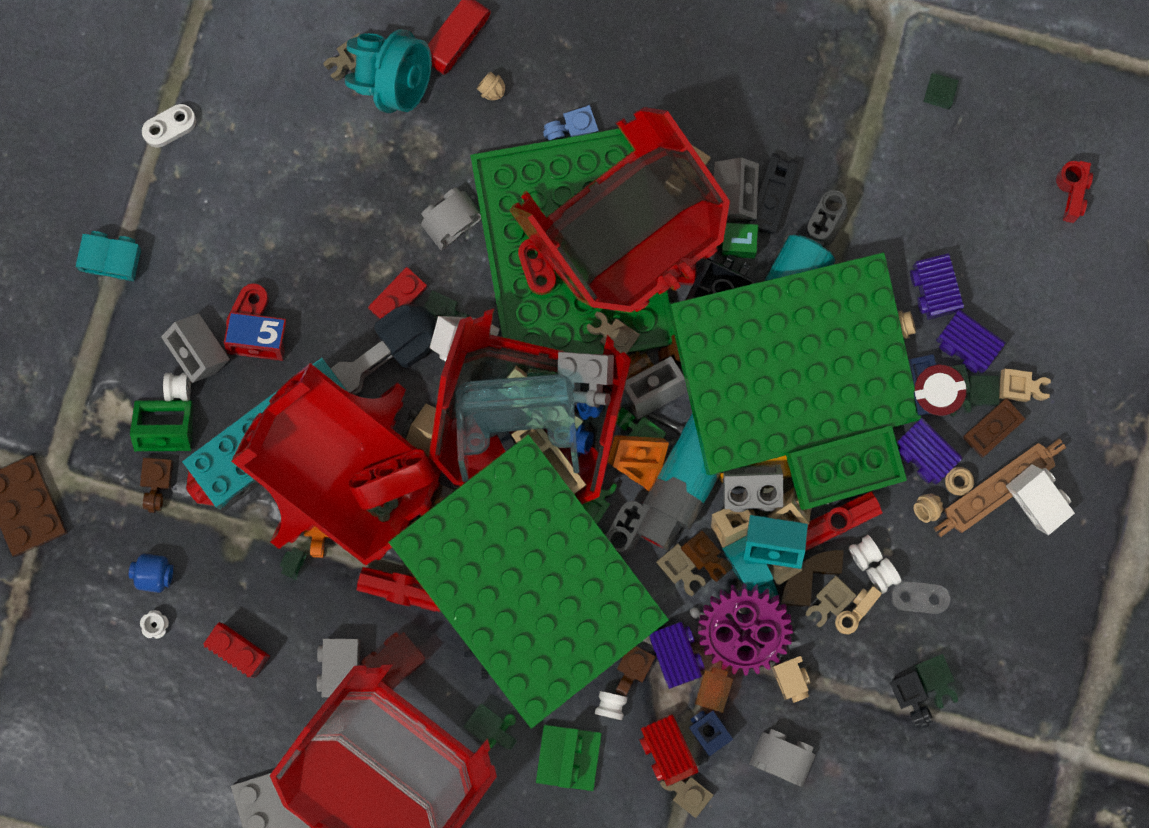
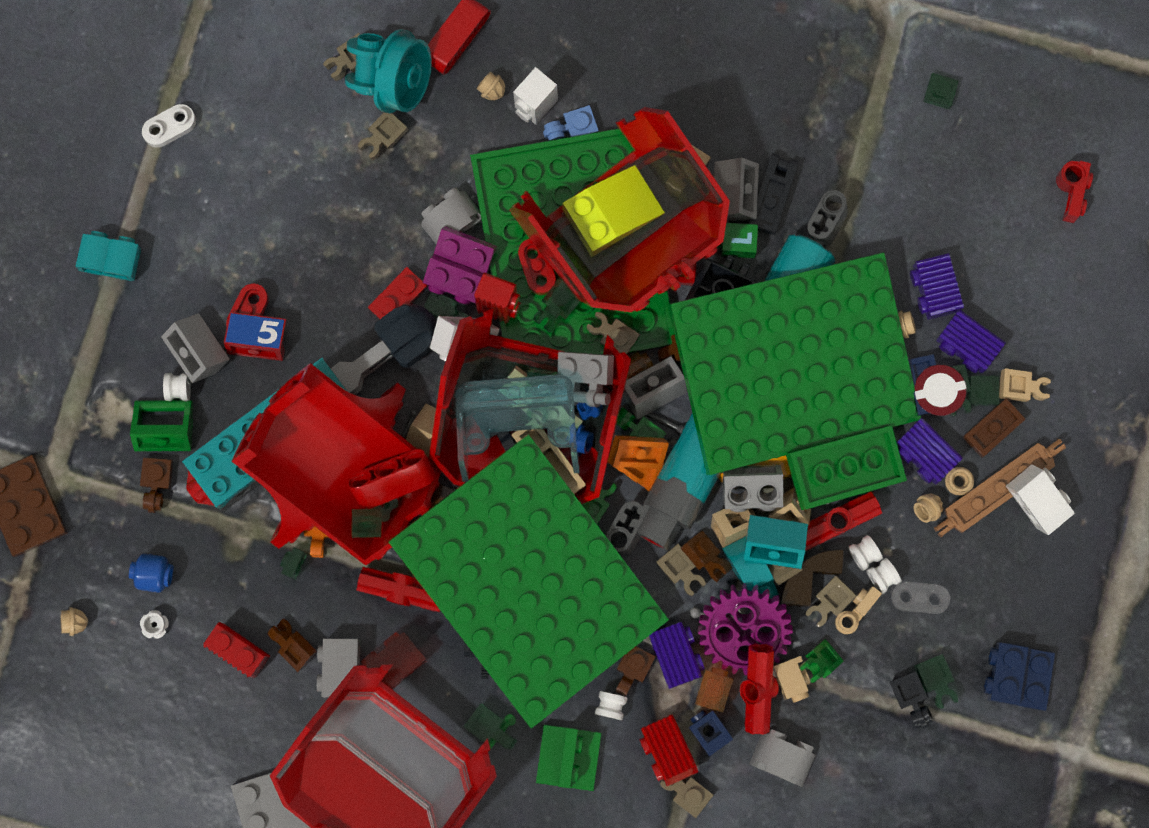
(73, 621): none -> tan plate
(293, 646): none -> reddish brown plate
(366, 523): none -> plate
(384, 131): none -> dark tan plate
(458, 264): none -> magenta plate
(497, 295): none -> red brick
(535, 96): none -> white brick
(559, 302): none -> clear green plate
(612, 210): none -> neon yellow slope
(759, 688): none -> red piece
(822, 661): none -> green plate
(1019, 676): none -> dark blue plate

